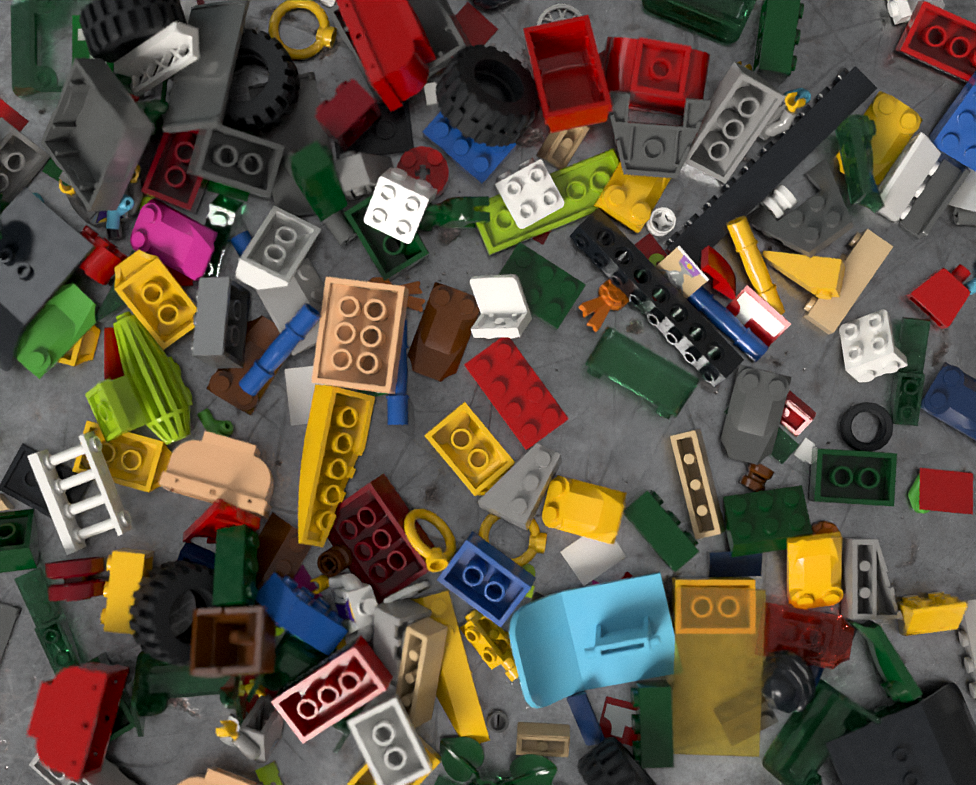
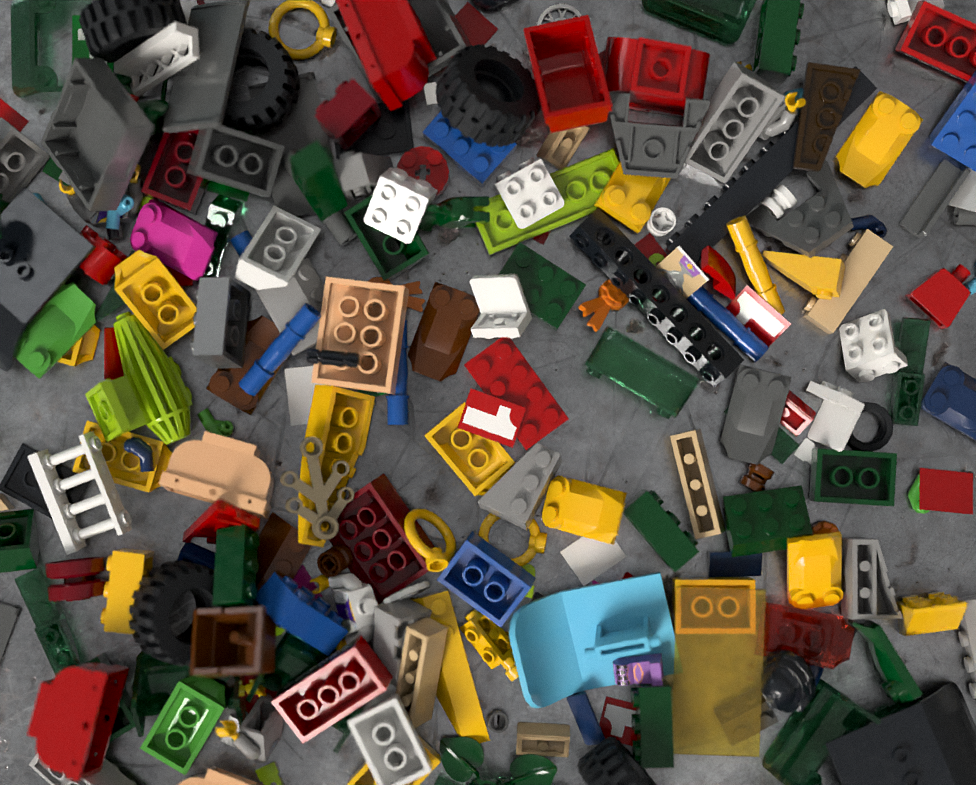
(142, 451): none -> dark blue arm
(186, 722): none -> bright green slope
(318, 492): none -> dark tan plant
(331, 357): none -> black axle
(491, 417): none -> sticker
(639, 670): none -> medium lavender leg
(826, 95): none -> dark brown wing
(835, 417): none -> white bracket
(856, 154): clear green slope -> none
(869, 222): none -> dark blue arm
(907, 177): white slope -> none

